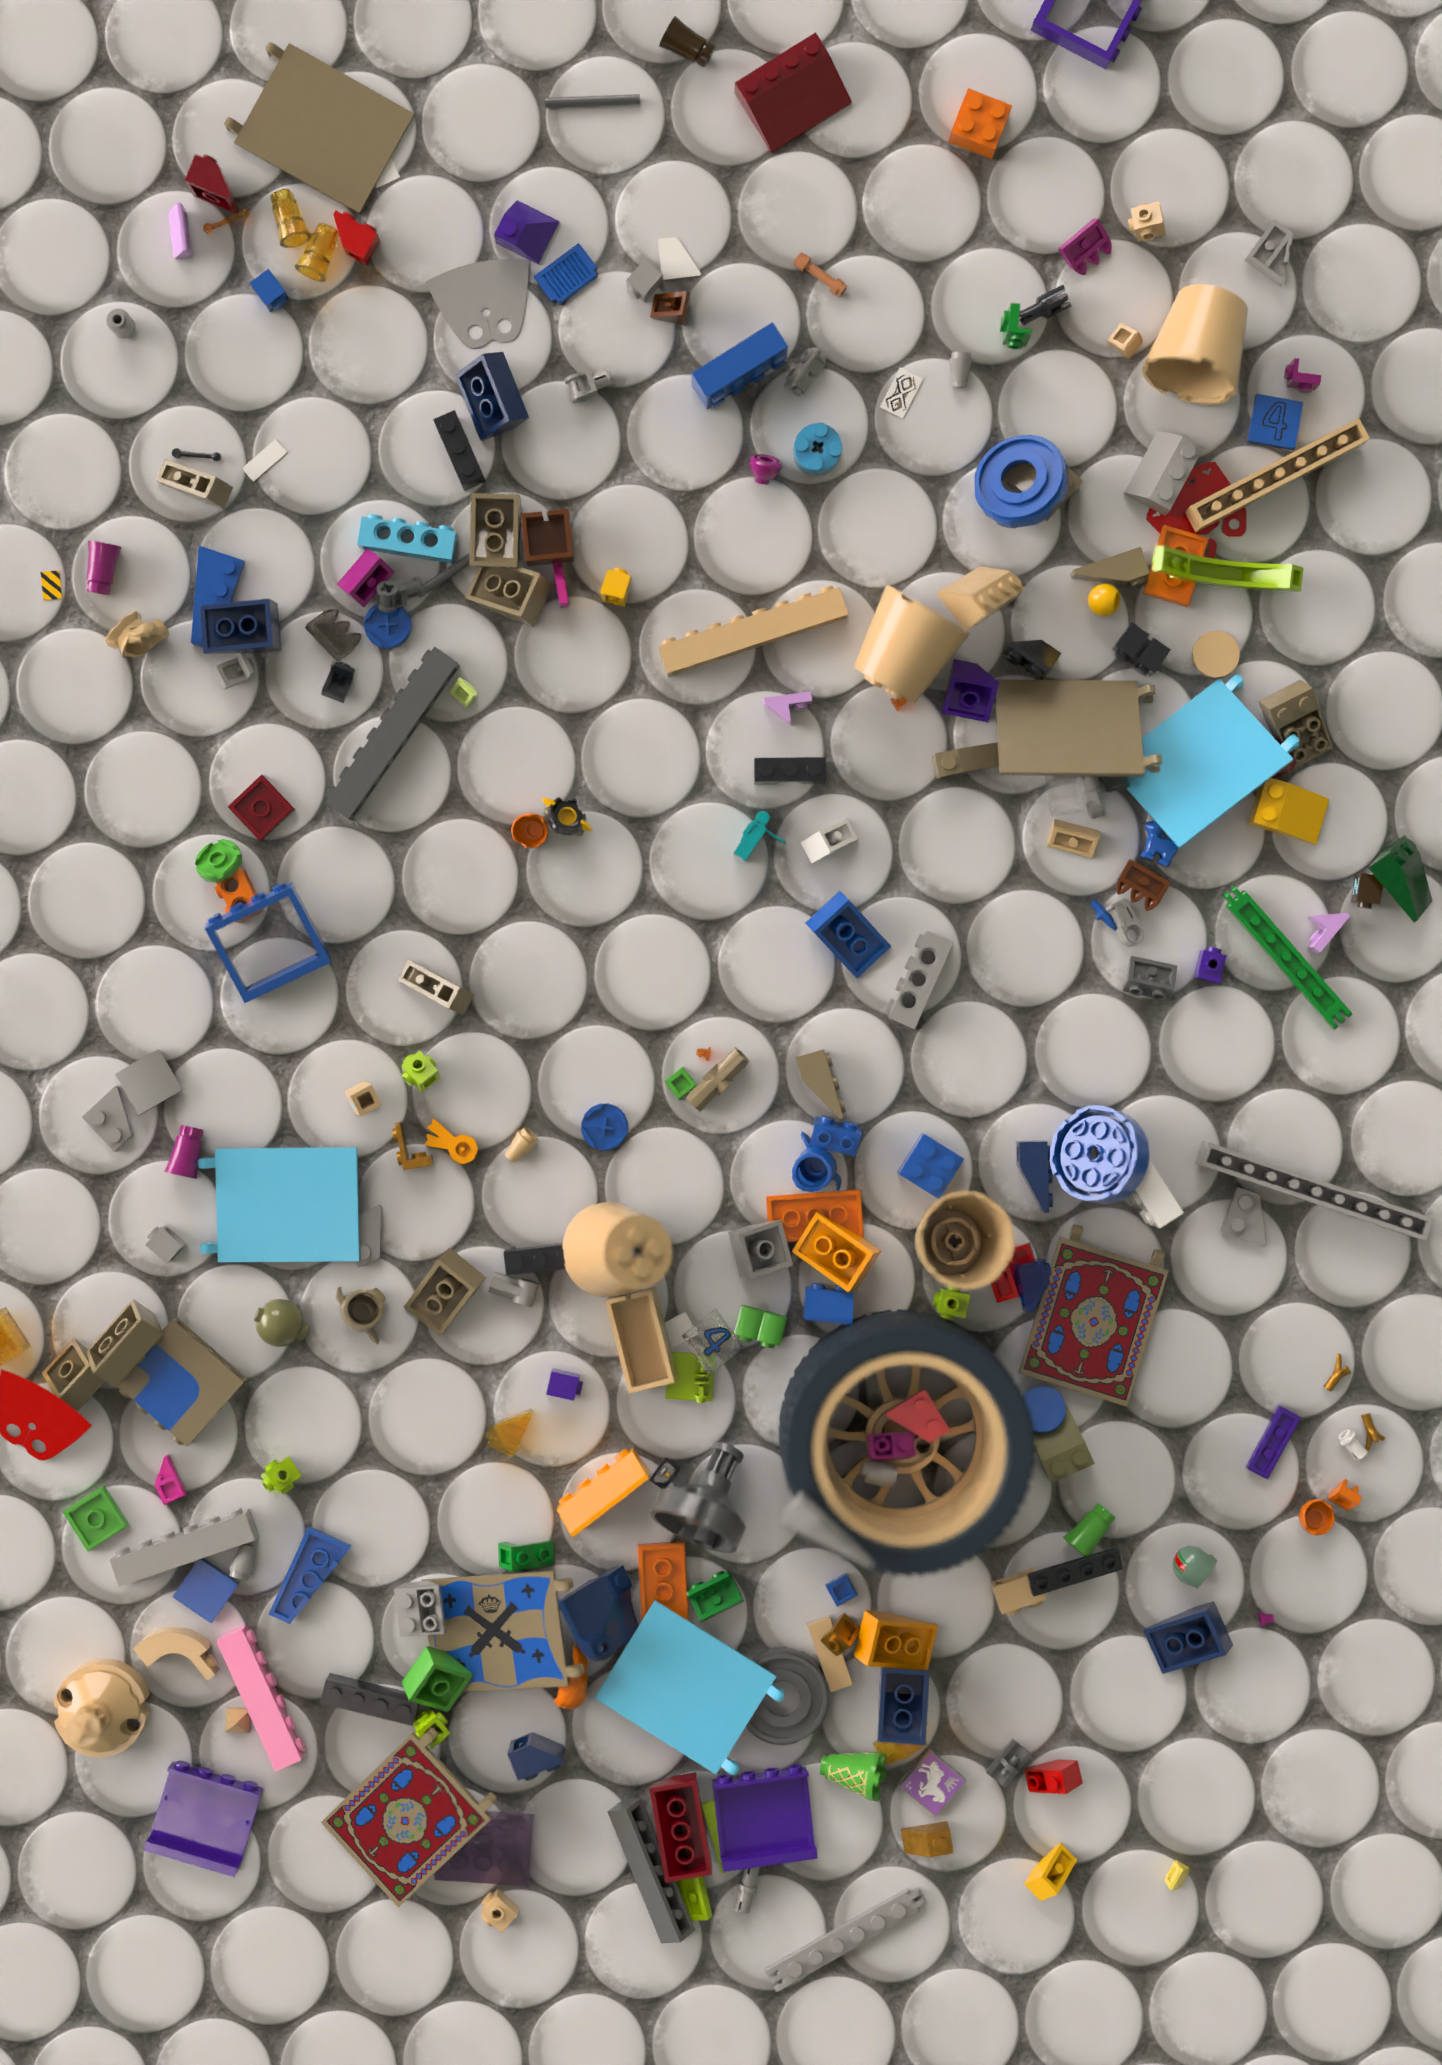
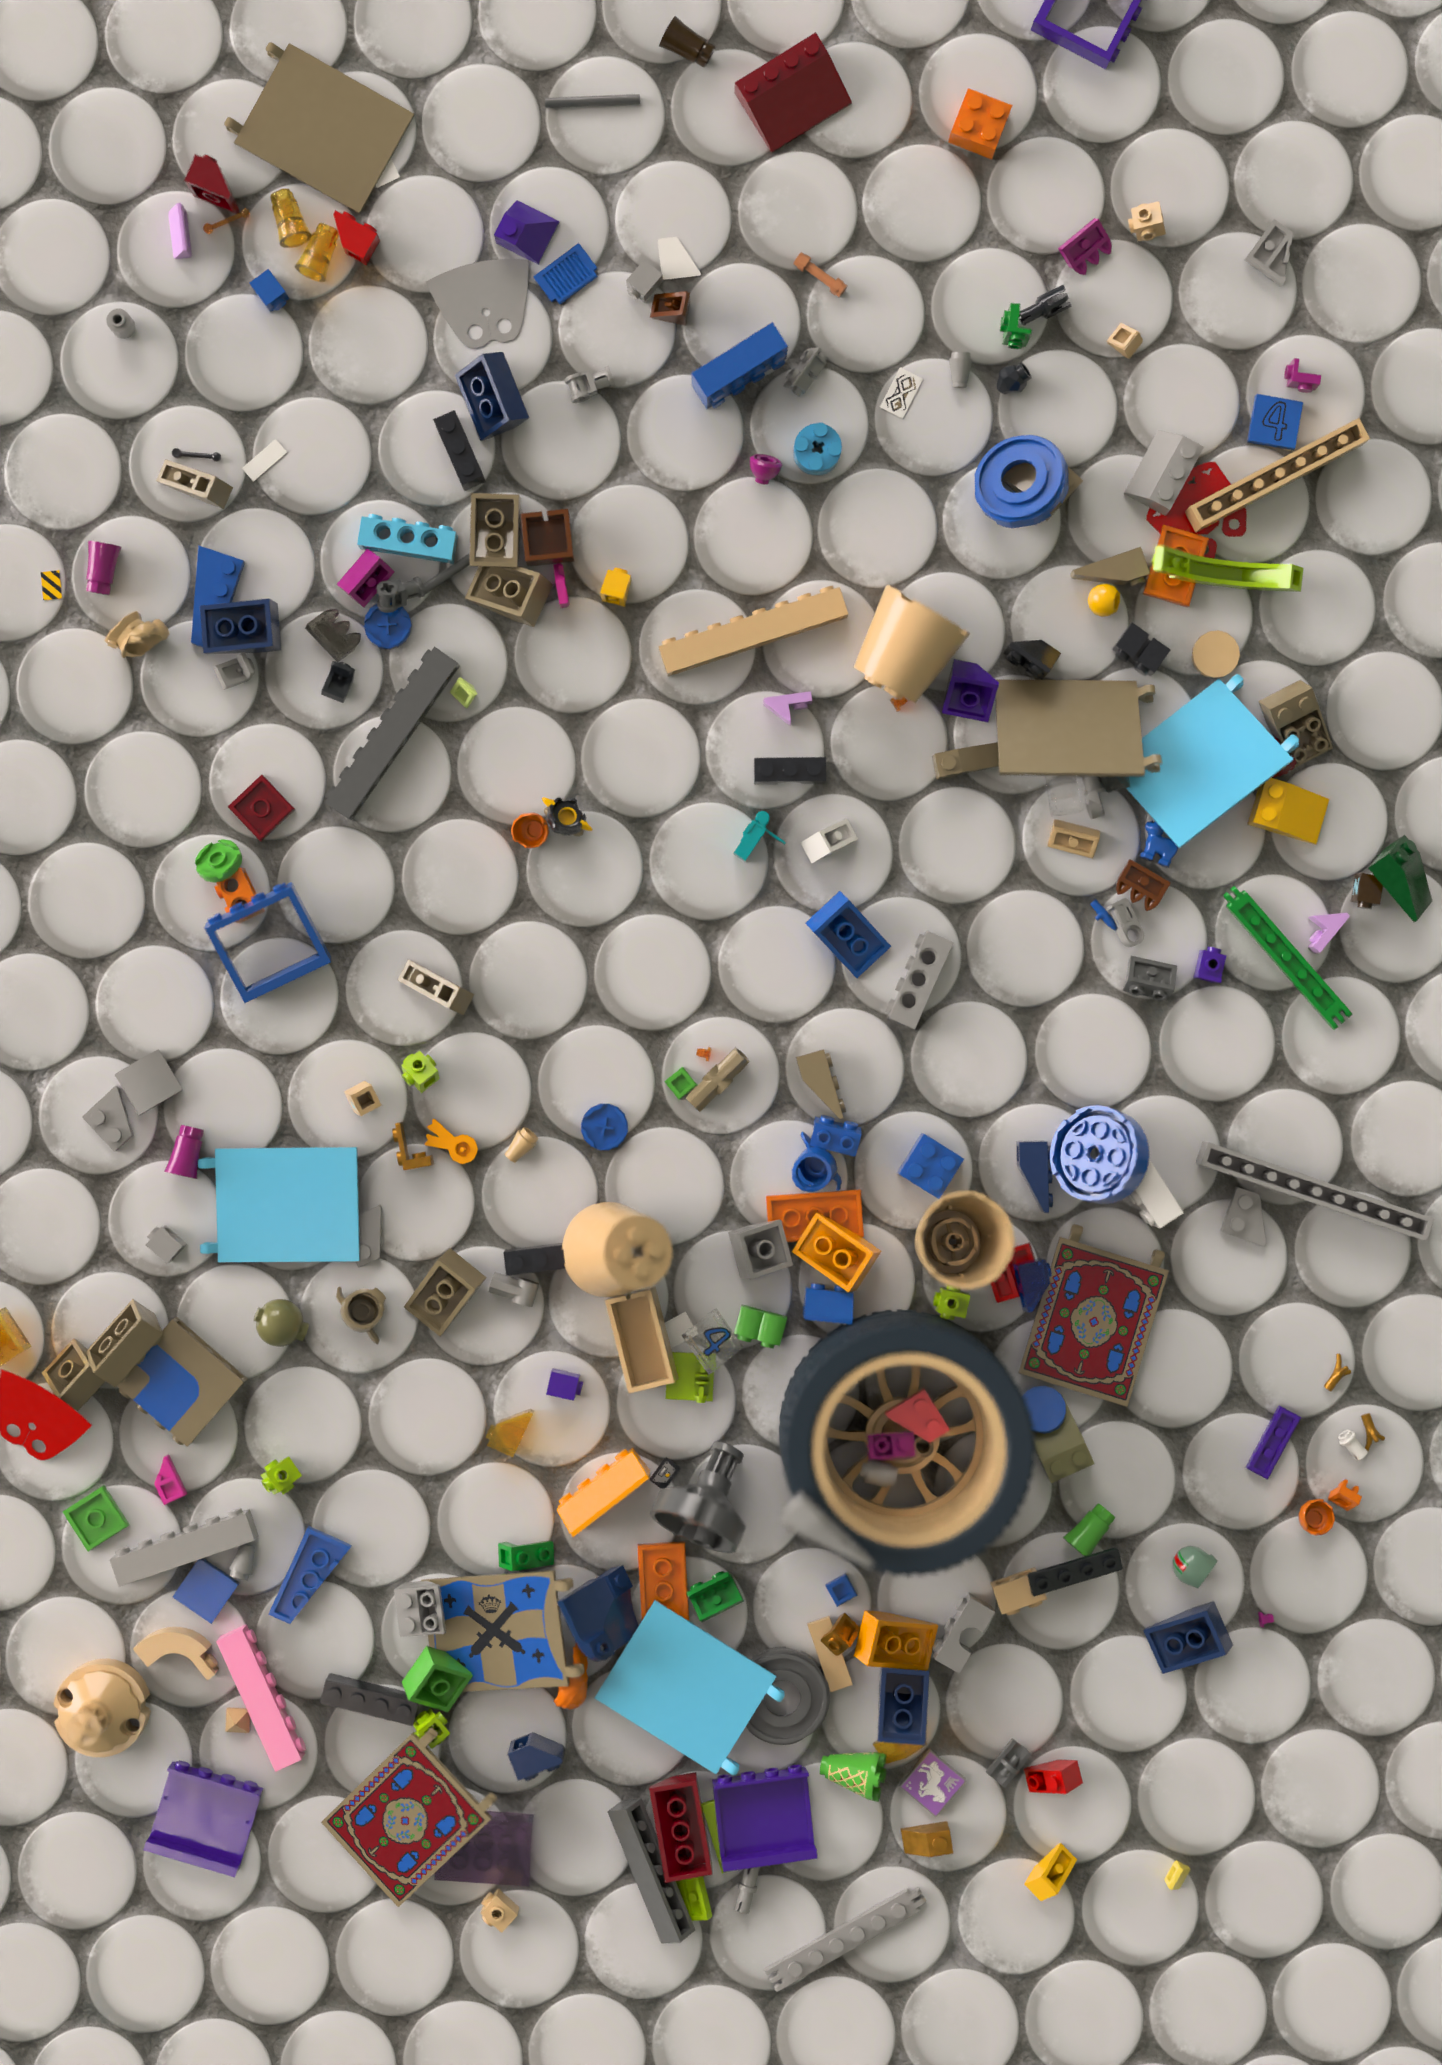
(970, 1614): none -> light grey arch
(980, 595): tan slope -> none
(1013, 378): none -> black rock
(1199, 346): tan cone -> none

